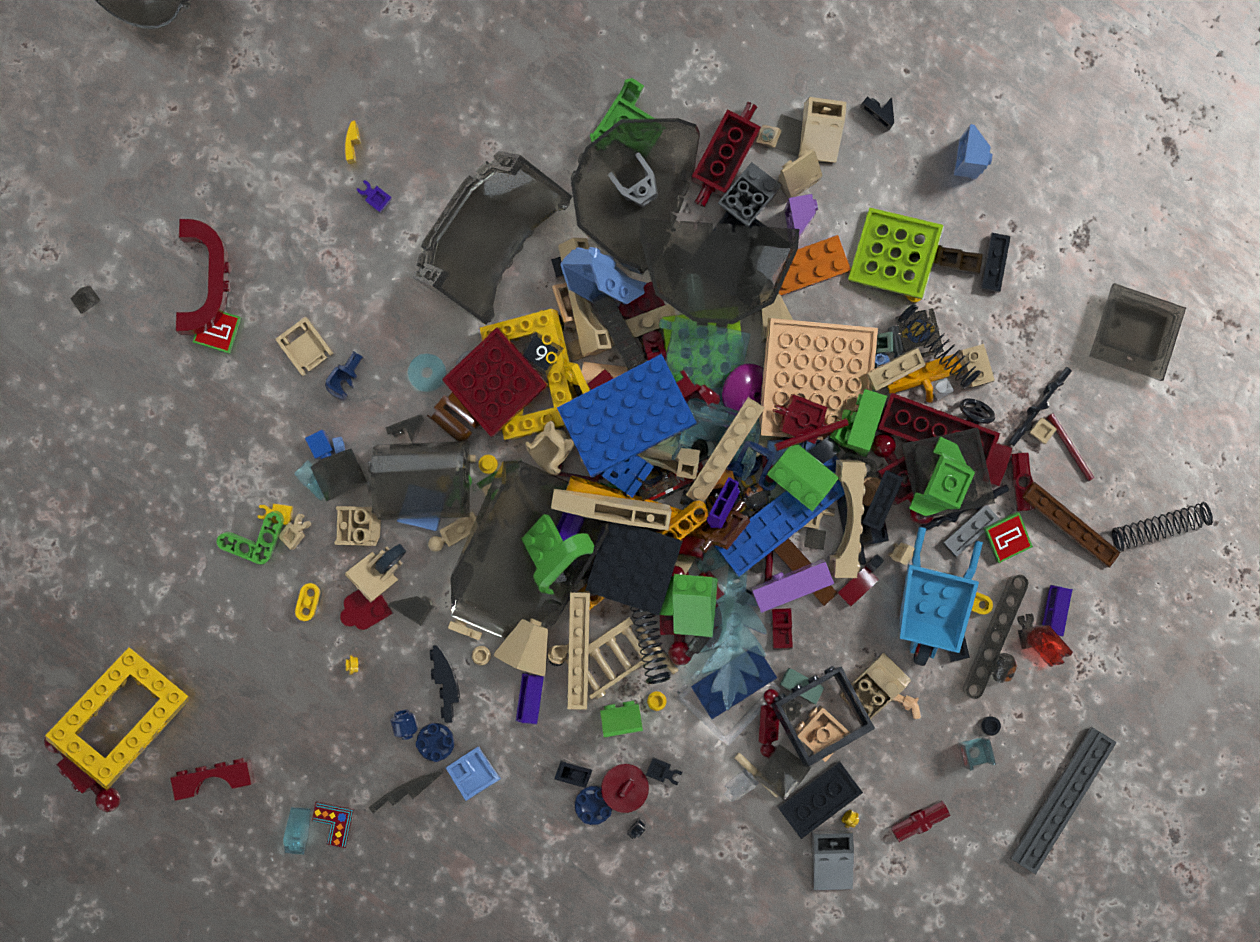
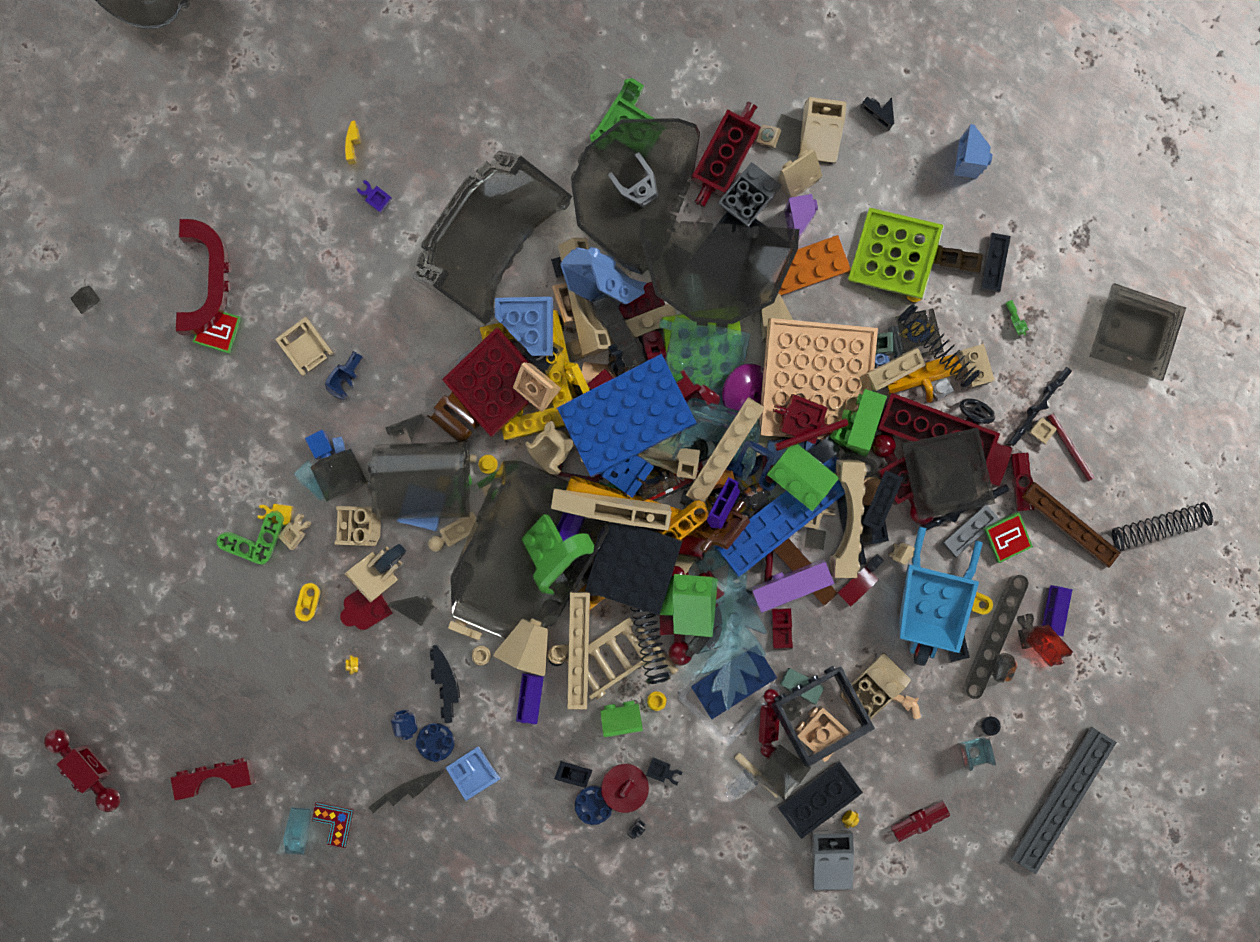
(109, 769): yellow brick -> none
(416, 368): clear light blue tile -> none
(528, 322): none -> medium blue plate
(535, 386): none -> light nougat slope
(616, 363): none -> black plate
(947, 483): bright green piece -> none
(1020, 326): none -> bright green plate

